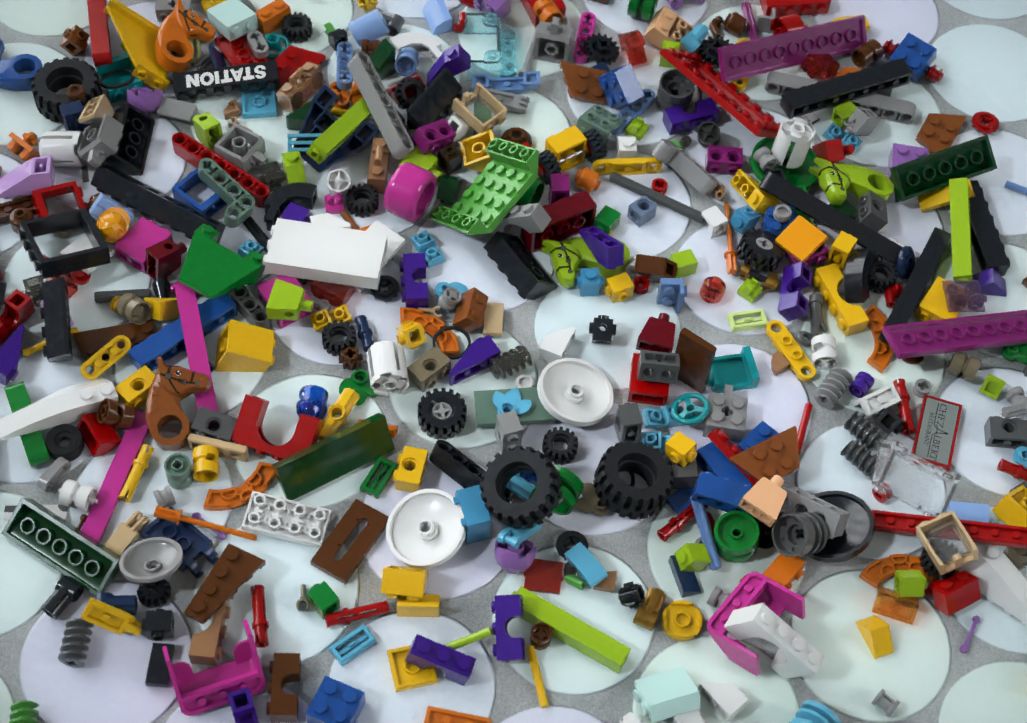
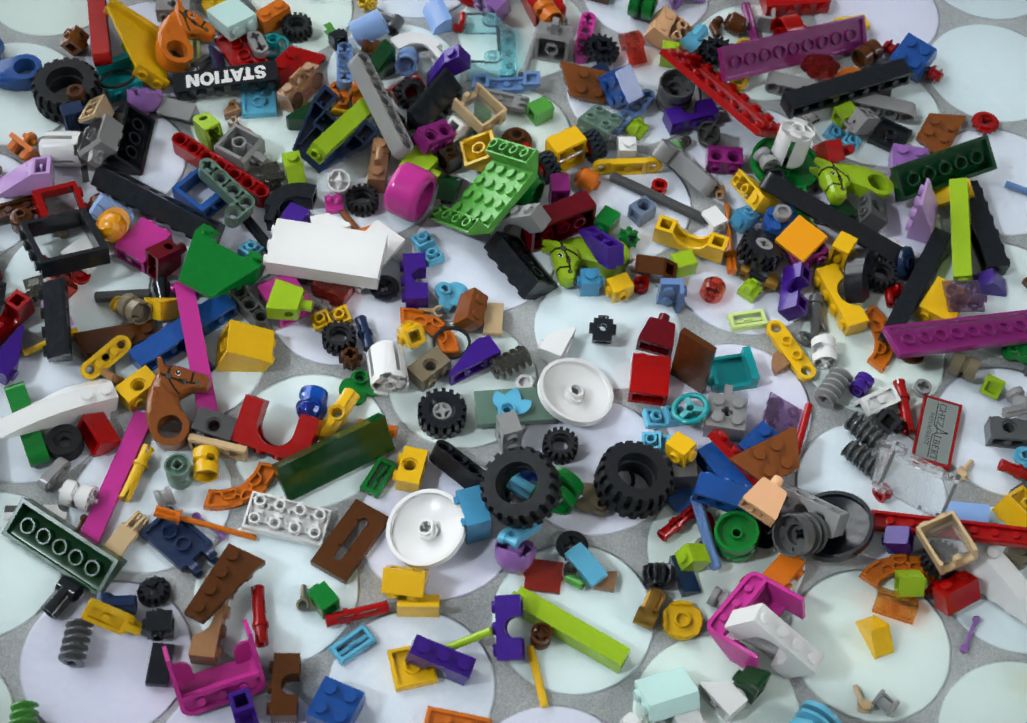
(111, 376): none -> medium nougat tile
(116, 414): reddish brown wheel -> none
(151, 560): light grey dish -> none
(304, 135): medium azure tile -> none
(450, 298): light grey wheel -> none
(540, 110): none -> bright green brick
(628, 236): none -> green gear
(628, 422): dark grey brick -> none
(631, 595): black gear -> none
(658, 366): dark grey brick -> none
(659, 575): none -> black gear
(670, 234): none -> yellow arch
(751, 681): none -> dark green slope
(780, 413): none -> clear purple hinge
(863, 706): none -> tan hand
(887, 133): none -> black tile
(898, 539): none -> brick
(922, 214): none -> lavender slope
(963, 470): none -> tan hand

